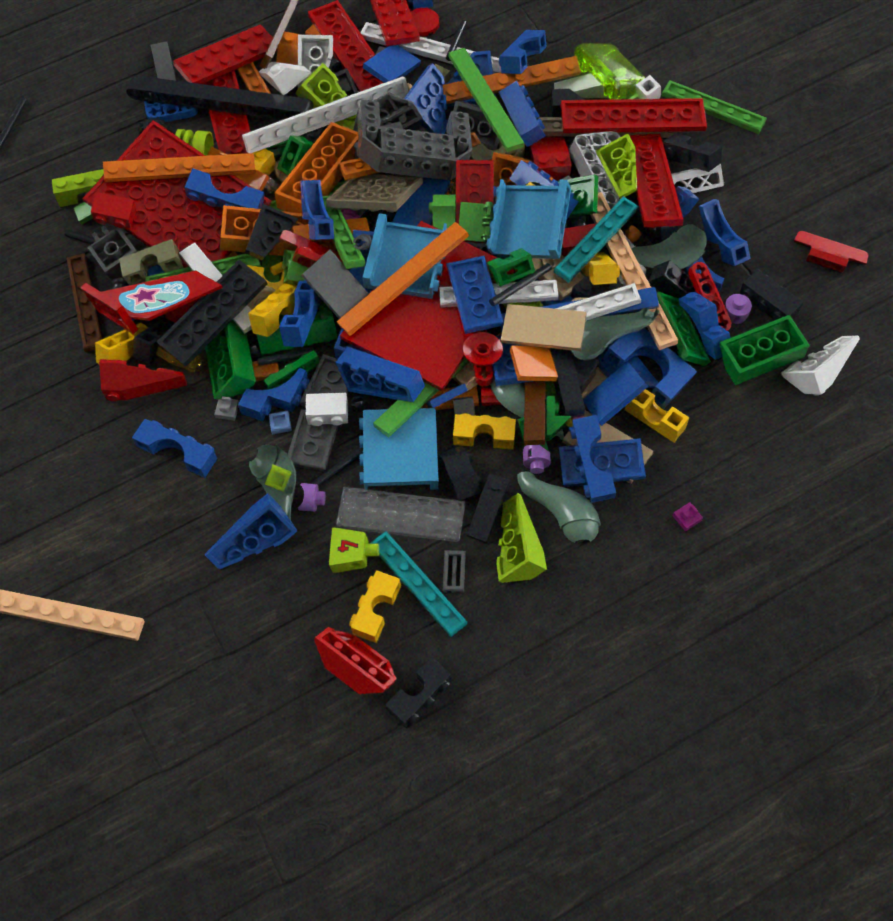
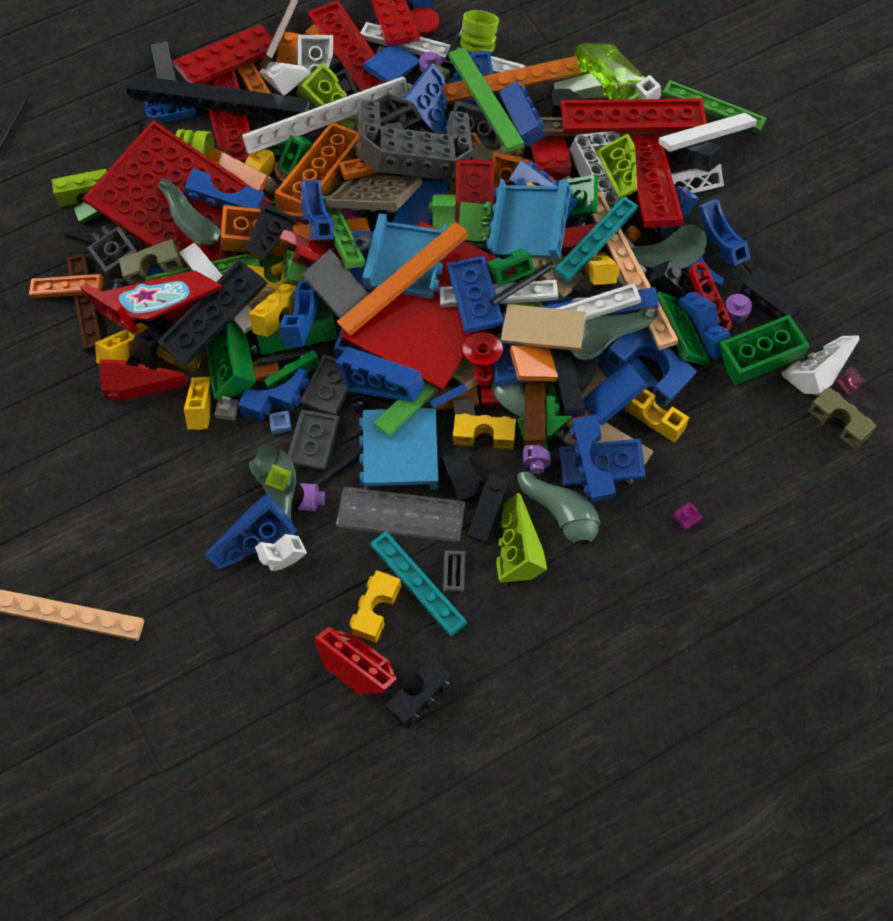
(63, 285): none -> orange tile
(113, 210): red brick -> none
(154, 437): blue arch -> none
(178, 167): orange plate -> none
(187, 219): none -> sand green animal
(198, 403): none -> yellow slope
(282, 553): none -> white brick
(326, 409): white brick -> none
(350, 550): lime torso -> none
(429, 58): none -> medium lavender piece
(479, 31): none -> lime wheel
(514, 58): blue arch -> none
(707, 131): none -> white tile
(830, 253): red plate -> none
(832, 405): none -> olive arch
(851, 380): none -> clear pink tile

